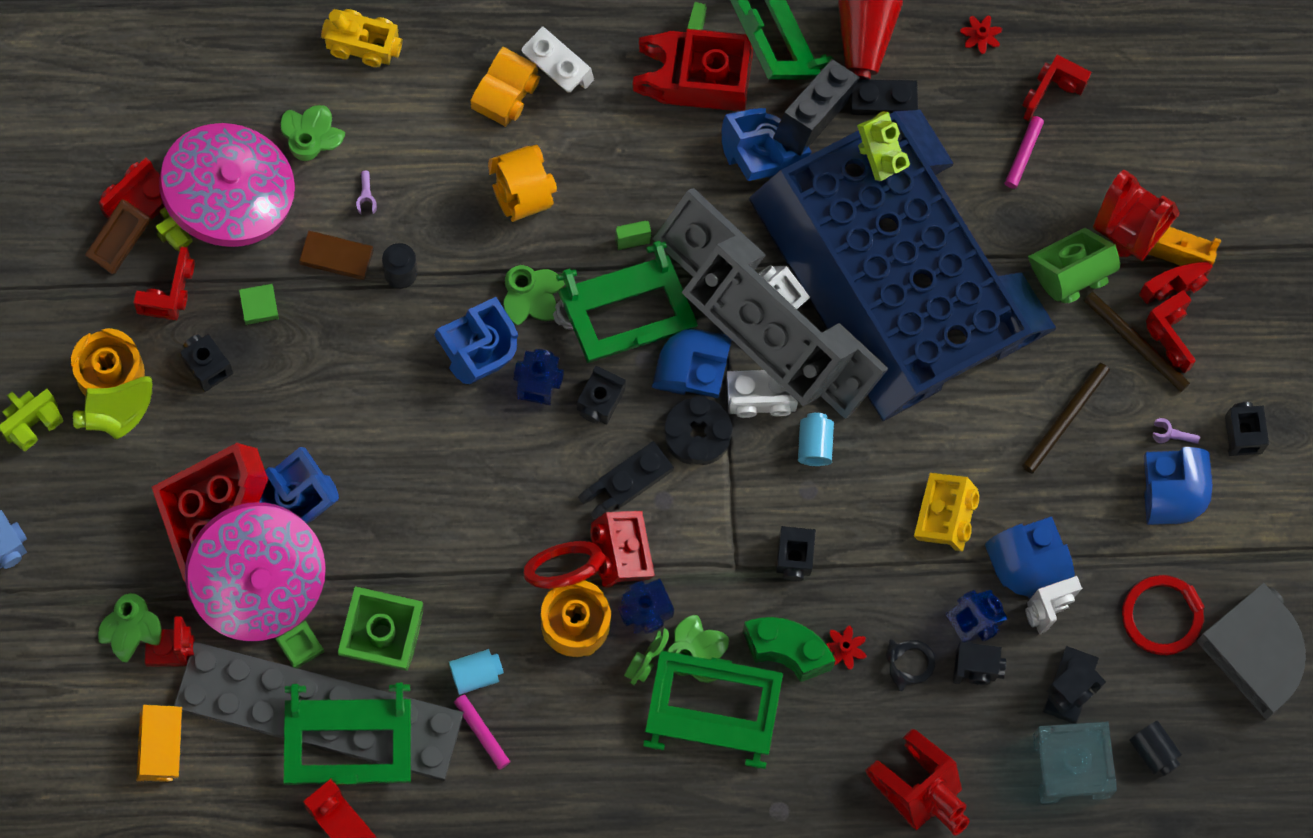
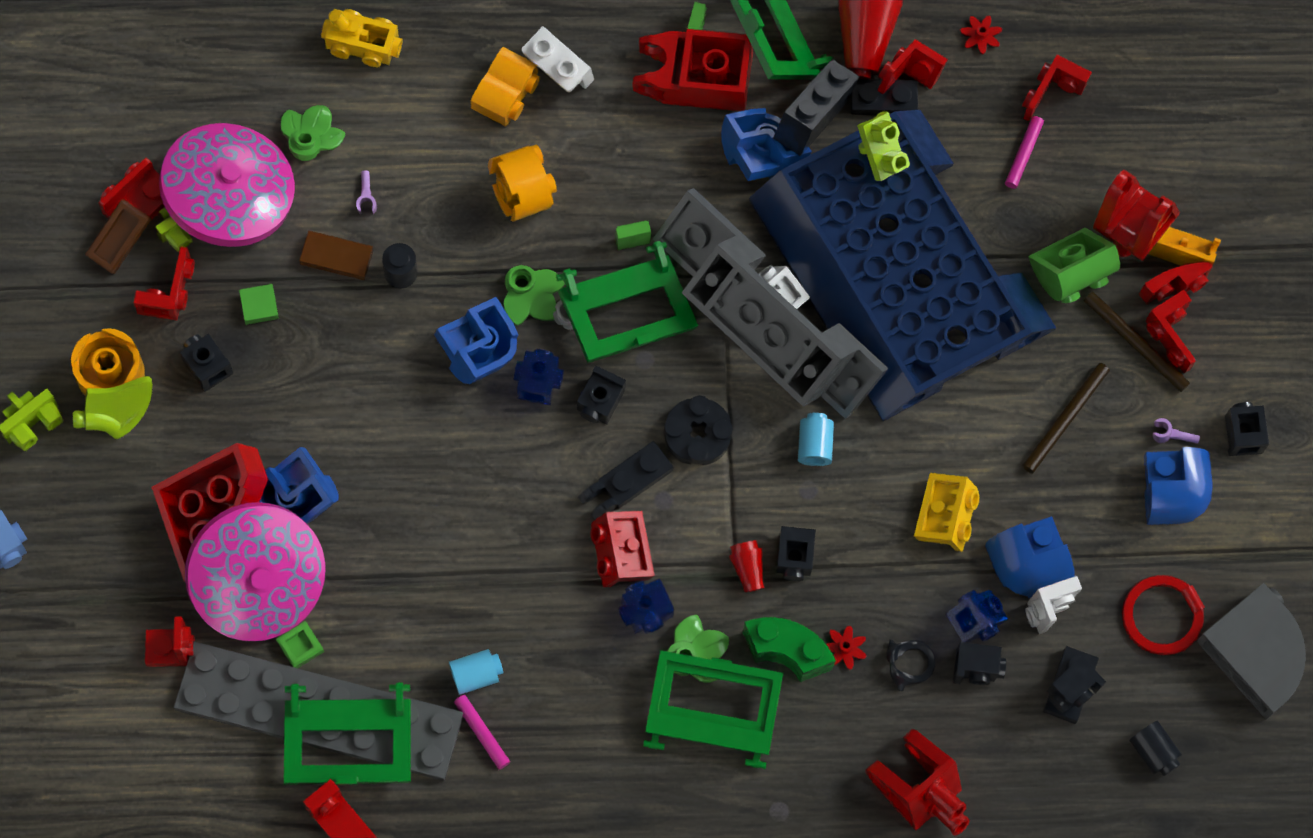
(126, 630): bright green plate -> none
(159, 743): light orange hinge -> none
(381, 628): bright green brick -> none
(576, 576): red piece -> none
(588, 633): light orange brick -> none
(640, 664): bright green plate -> none
(693, 363): blue brick -> none
(748, 564): none -> red cone
(756, 393): white bracket -> none
(915, 61): none -> red bracket
(1075, 761): clear light blue panel -> none

